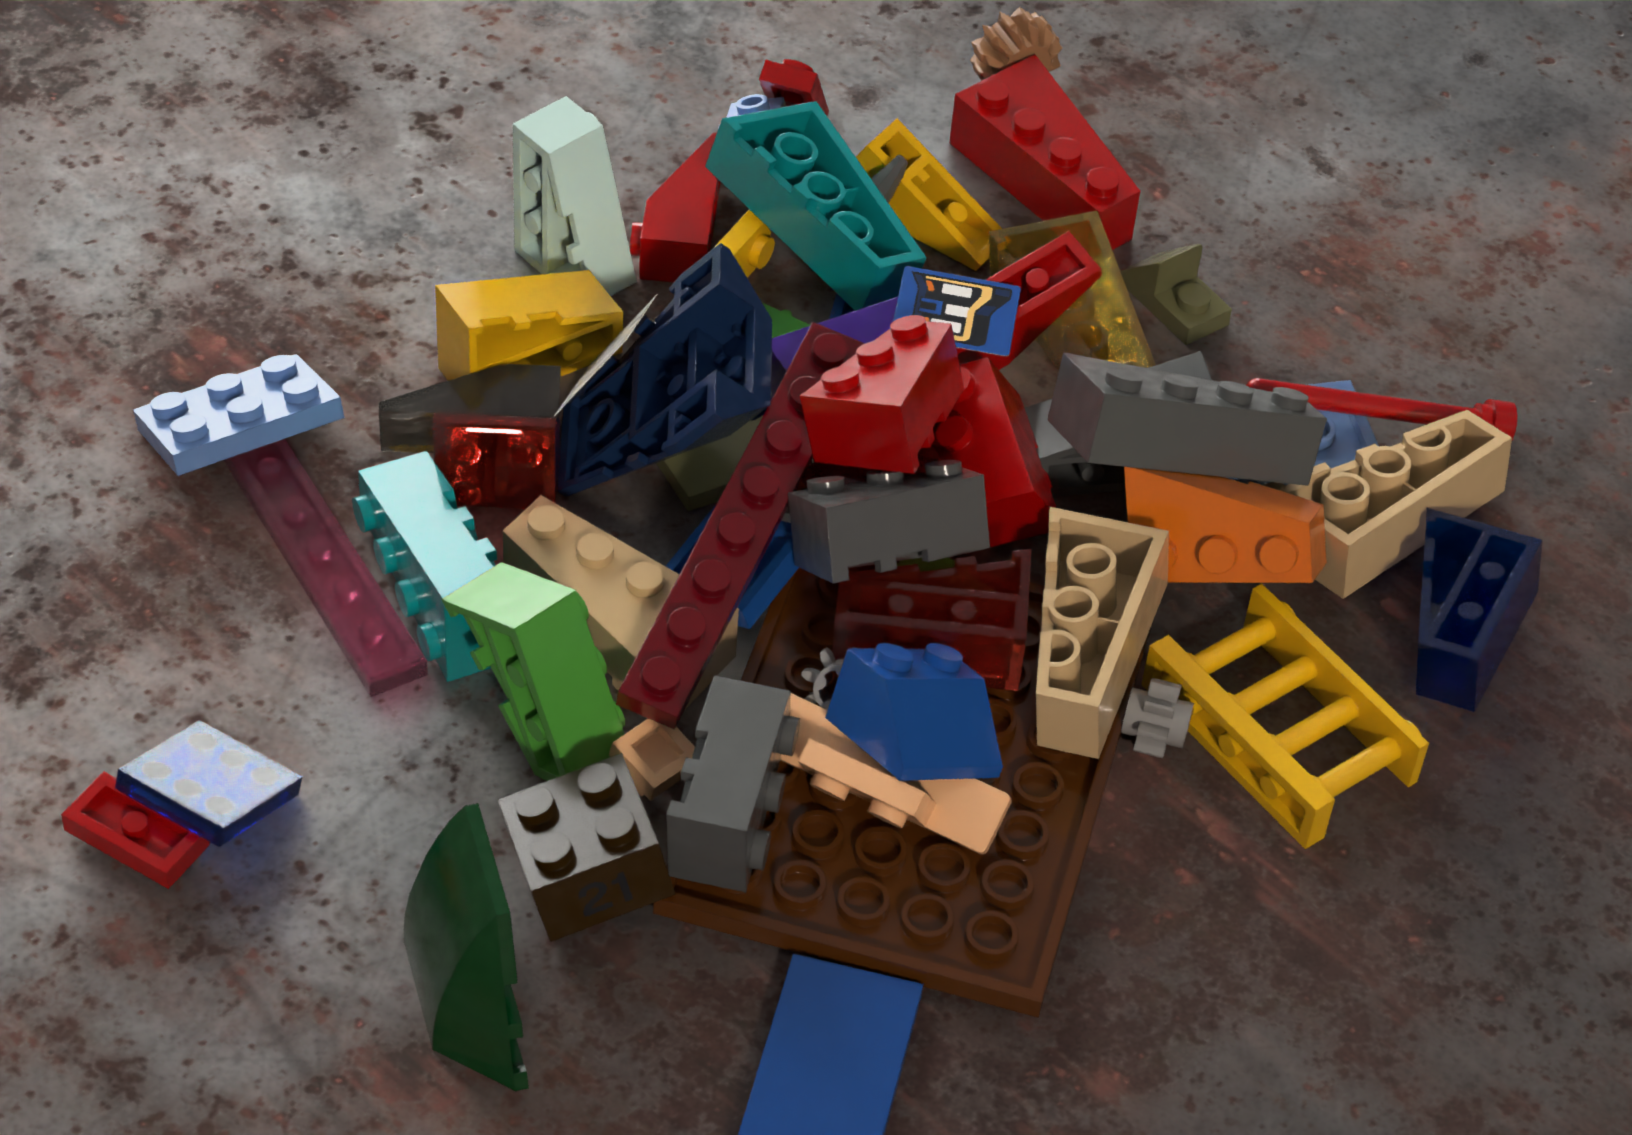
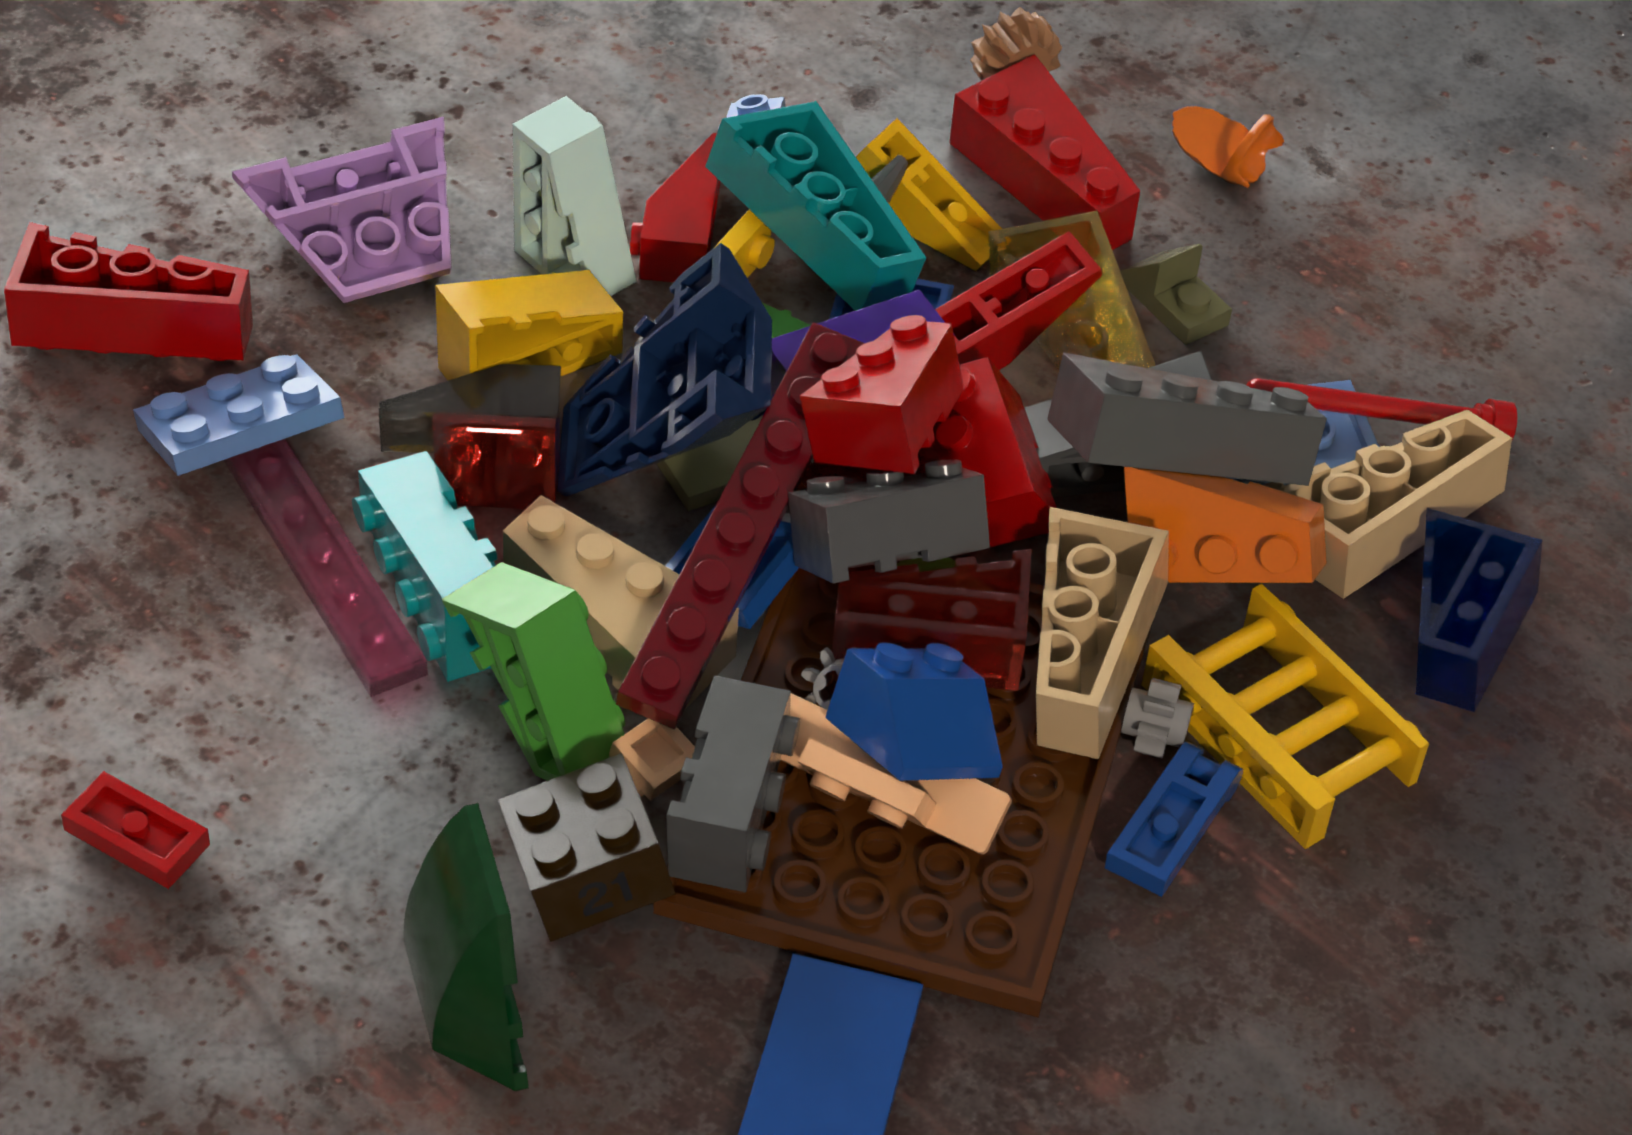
(124, 300): none -> red wedge
(208, 783): tile -> none
(363, 215): none -> lavender wedge
(606, 354): white sticker -> none
(792, 81): red plate -> none
(977, 308): sticker -> none
(1172, 819): none -> blue plate
(1224, 144): none -> orange piece

